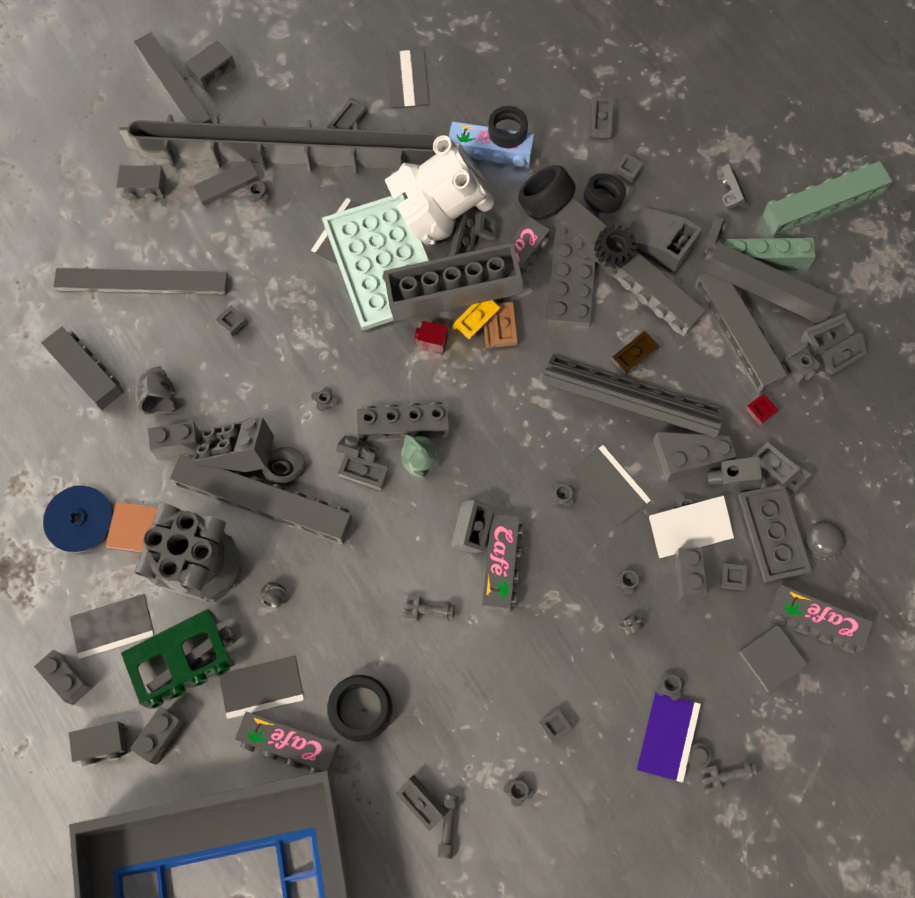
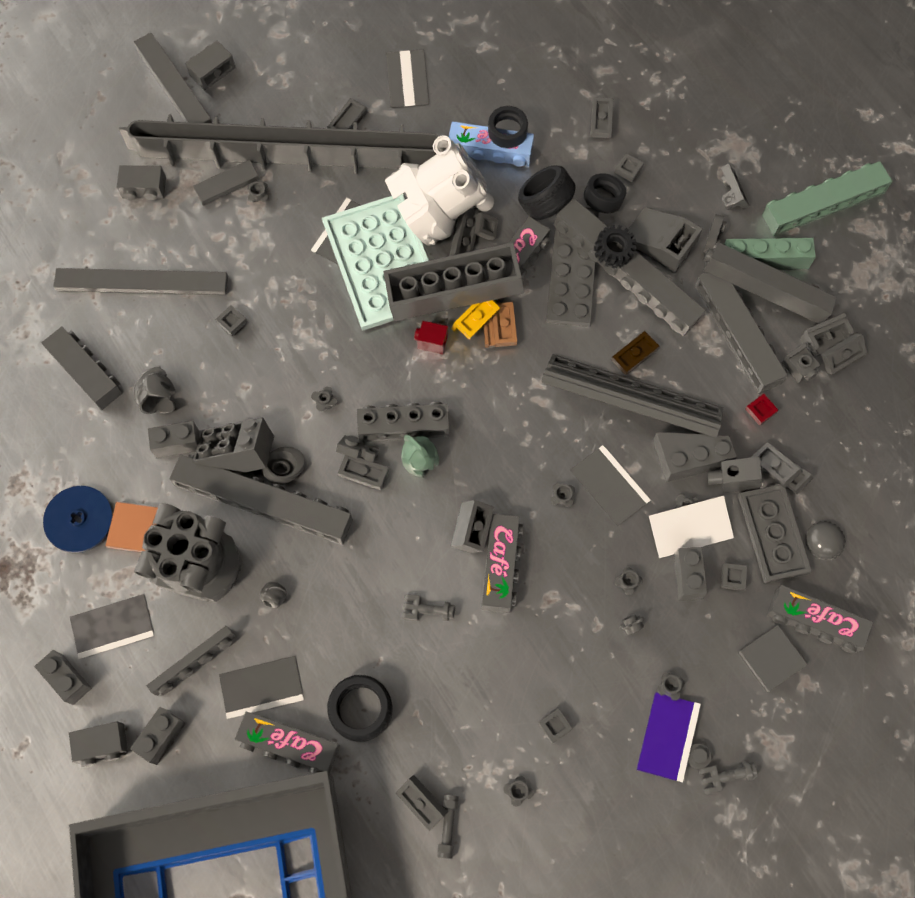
(170, 644): dark green window -> none

